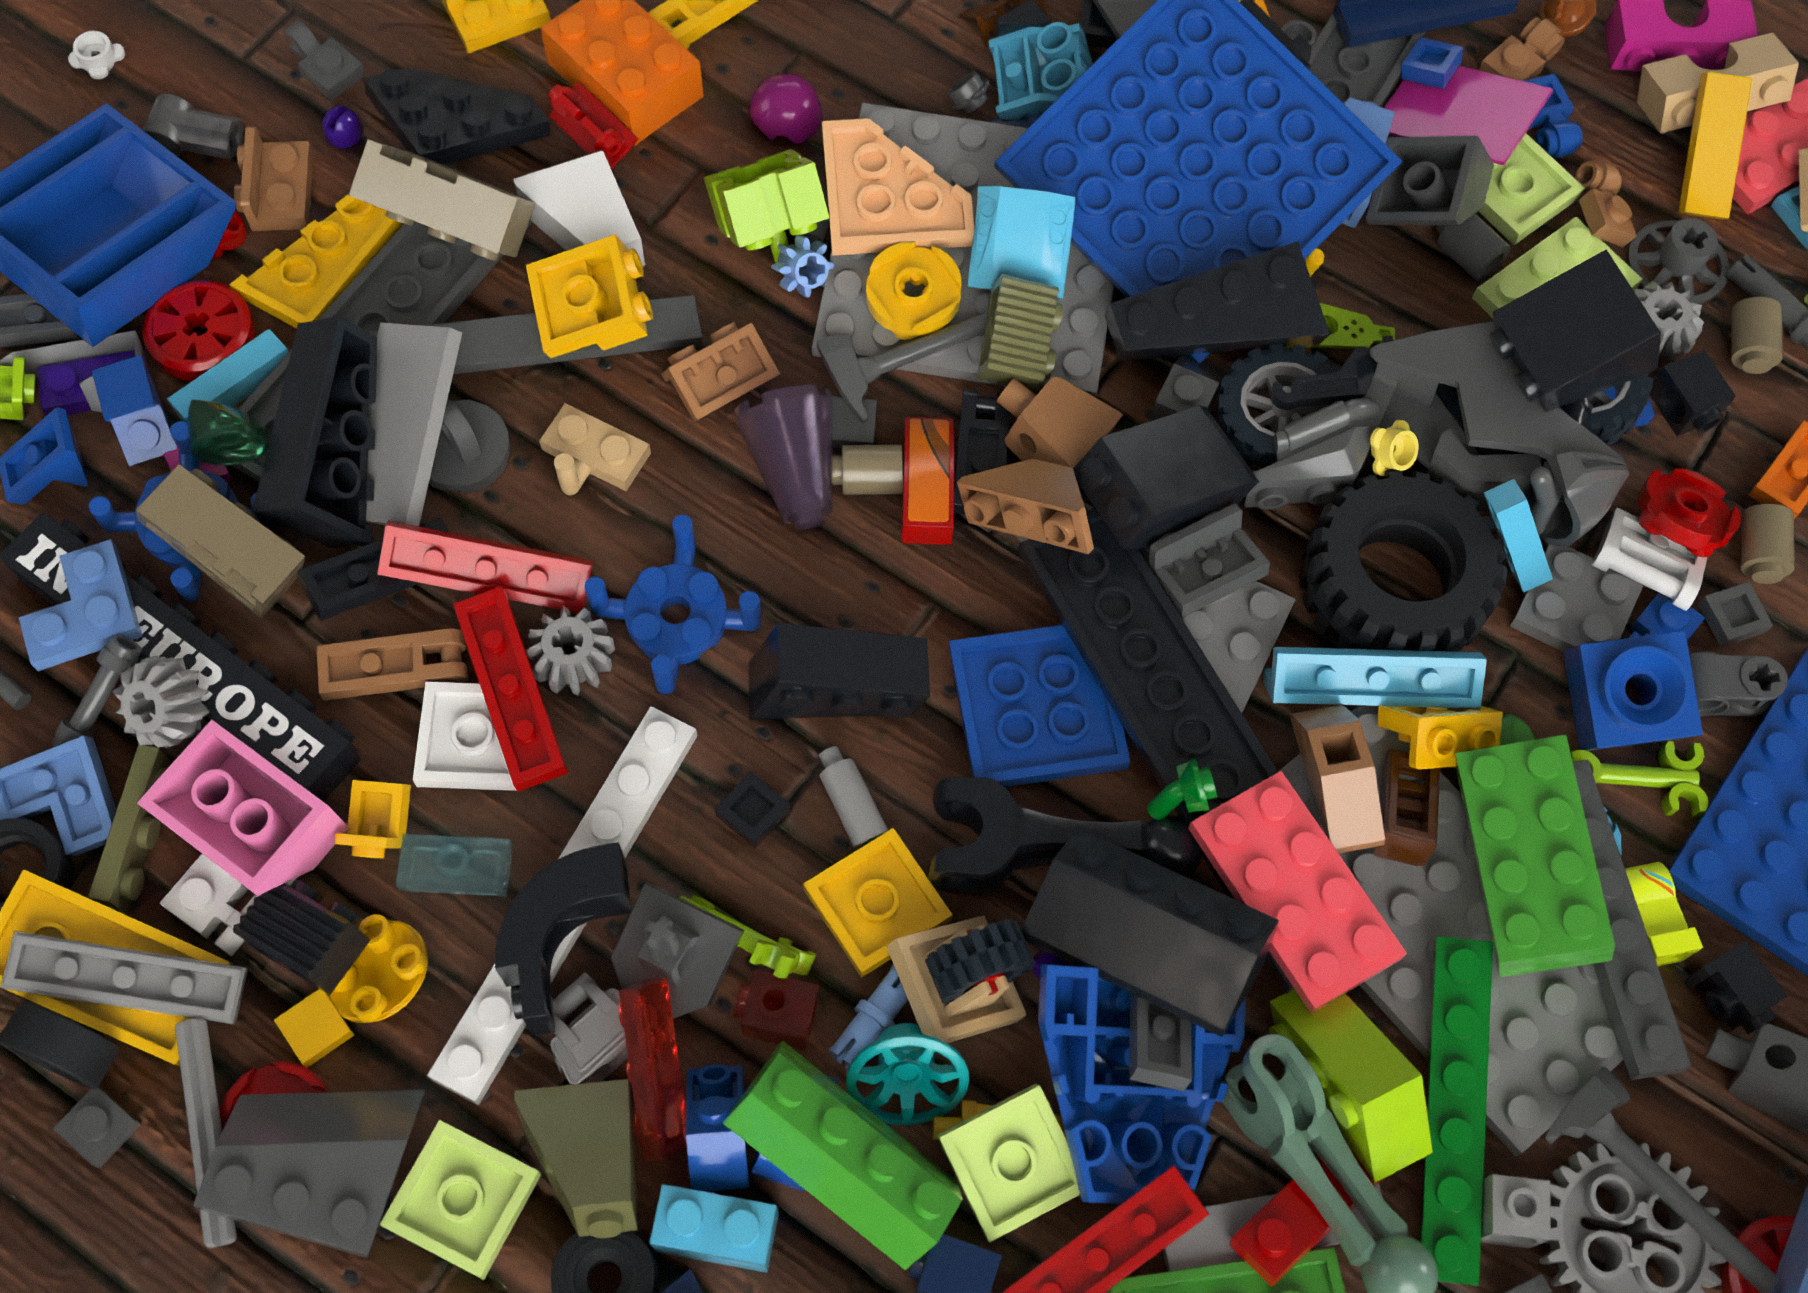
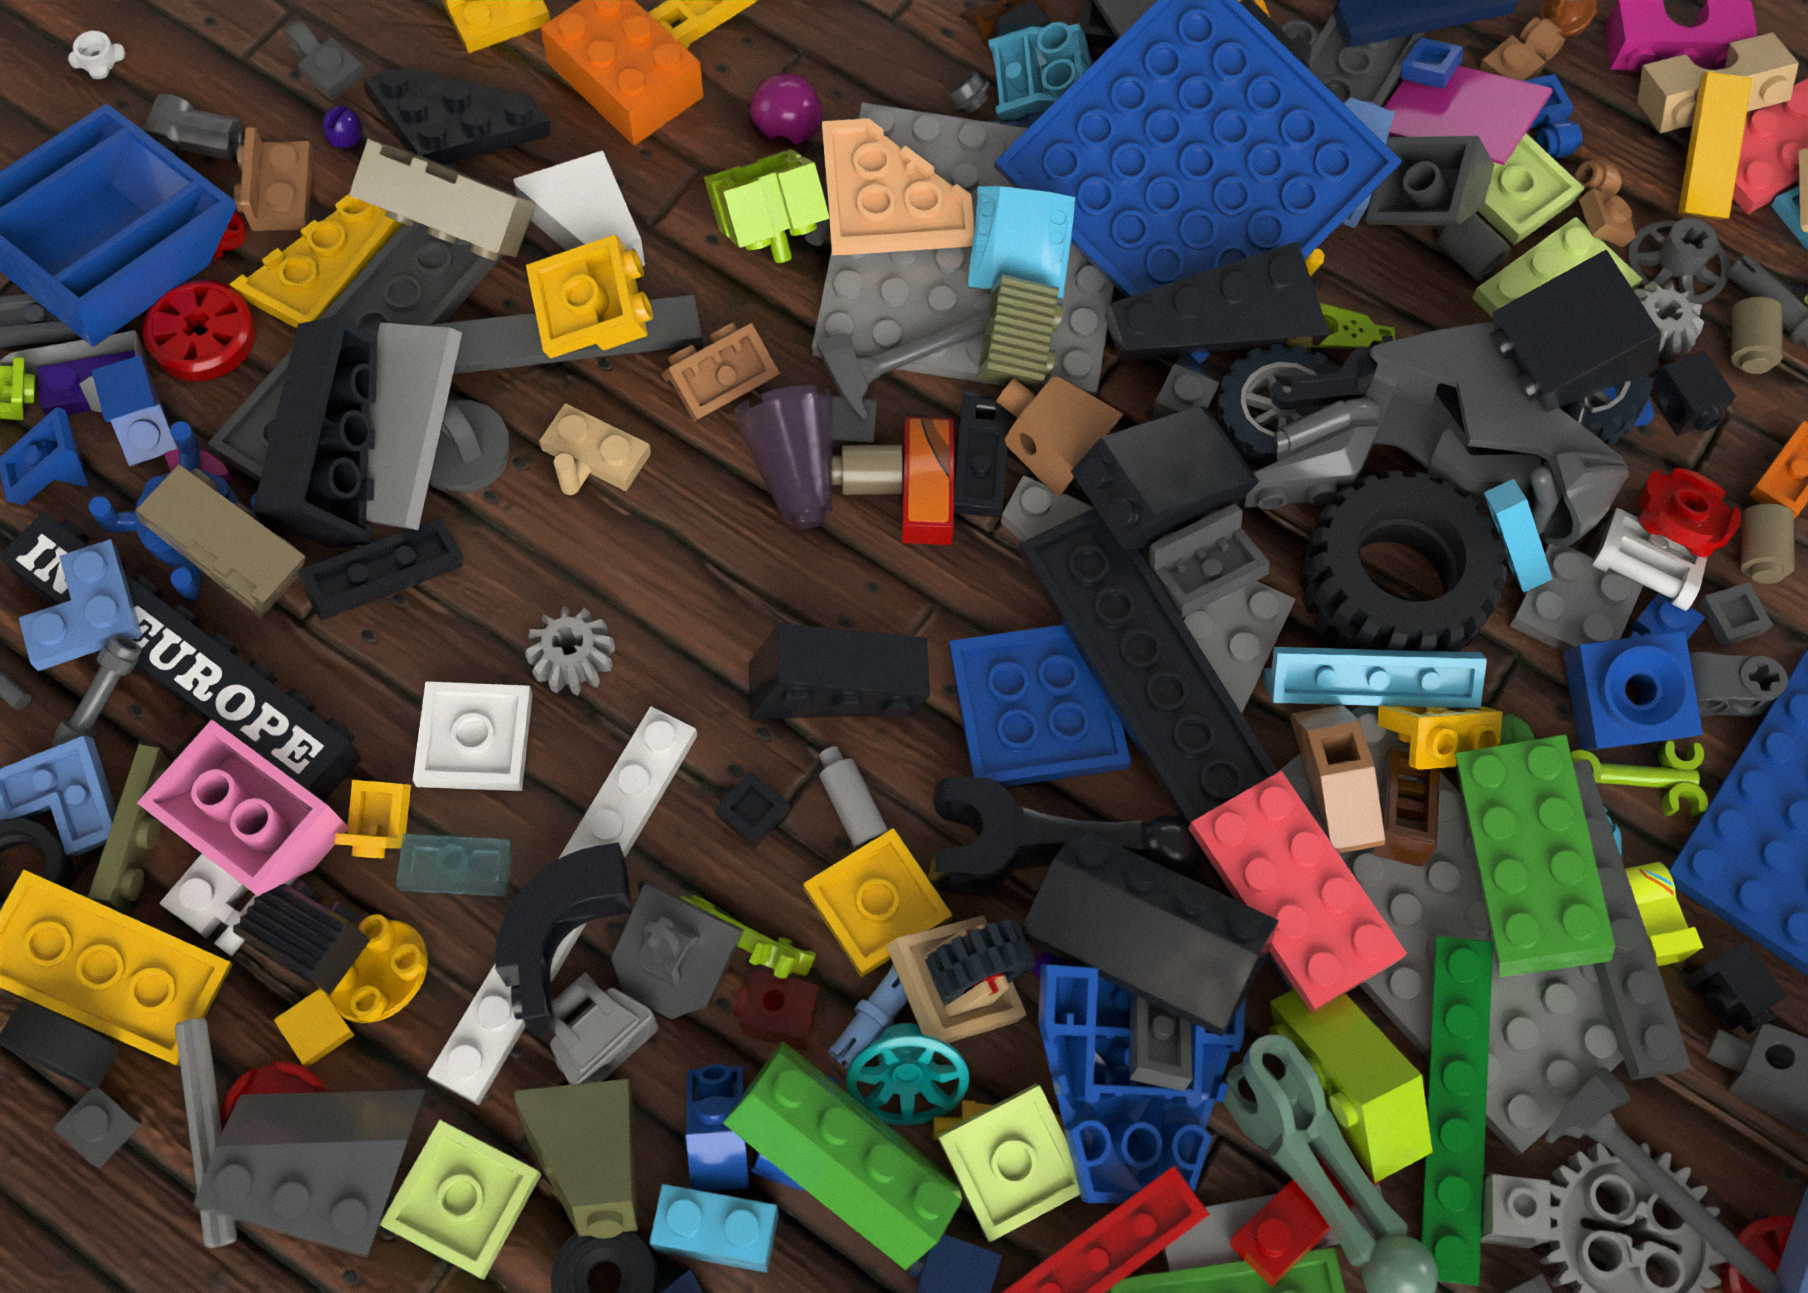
(124, 978): light grey tile -> none
(161, 701): light grey gear -> none
(224, 434): clear green piece -> none
(234, 376): medium azure piece -> none
(390, 663): medium nougat plate -> none
(483, 565): plate -> none
(510, 689): red plate -> none
(590, 123): red hinge -> none
(653, 1068): clear red plate -> none
(671, 585): blue plate -> none
(798, 255): light blue gear -> none
(913, 315): yellow plate -> none
(1029, 501): medium nougat slope -> none
(1193, 786): green plate -> none
(1393, 448): light yellow plate -> none

